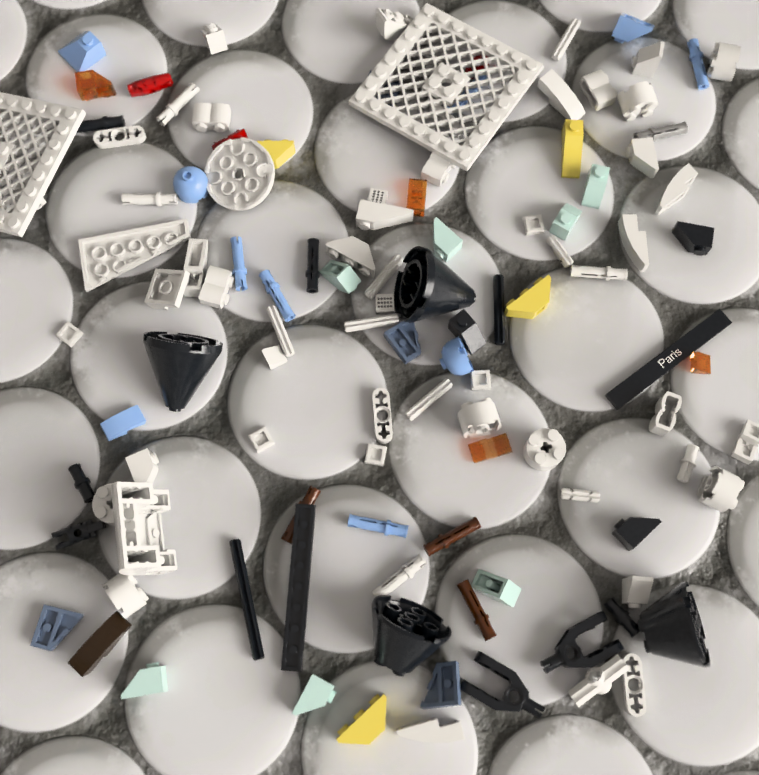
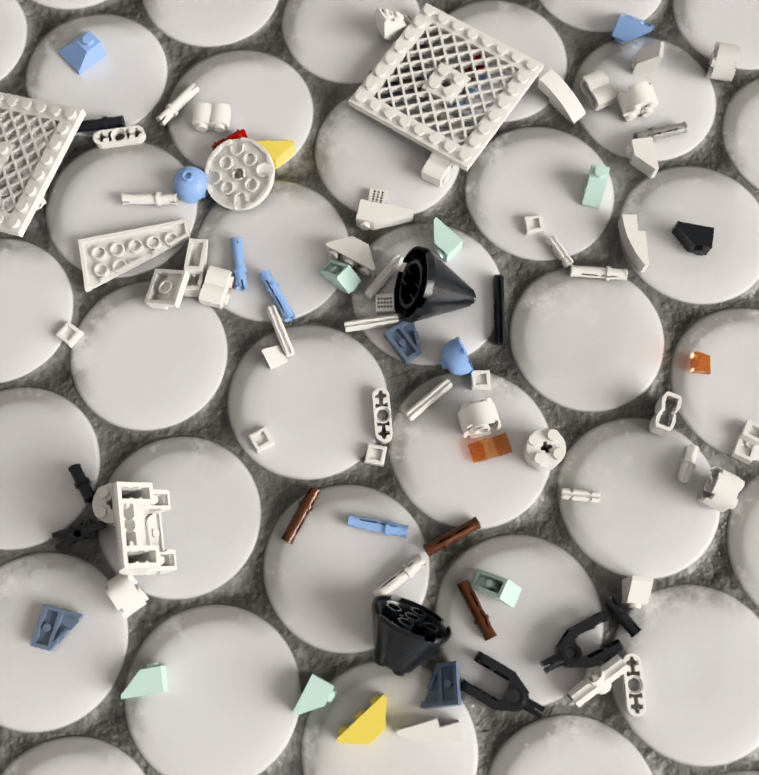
(93, 85): clear orange slope -> none
(99, 644): dark brown slope -> none
(122, 422): light blue slope -> none
(143, 466): white slope -> none
(150, 85): red hinge -> none
(180, 364): black cone -> none
(214, 38): white slope -> none
(246, 599): black axle -> none
(298, 588): black tile -> none
(312, 266): black pin -> none
(417, 196): clear orange slope -> none
(467, 330): black slope -> none
(531, 300): light yellow slope -> none
(565, 221): light aqua slope -> none
(566, 39): white axle -> none
(571, 148): light yellow slope -> none
(634, 530): black slope -> none
(668, 359): black tile -> none
(675, 628): black cone -> none
(677, 188): white slope -> none
(696, 58): light blue pin -> none

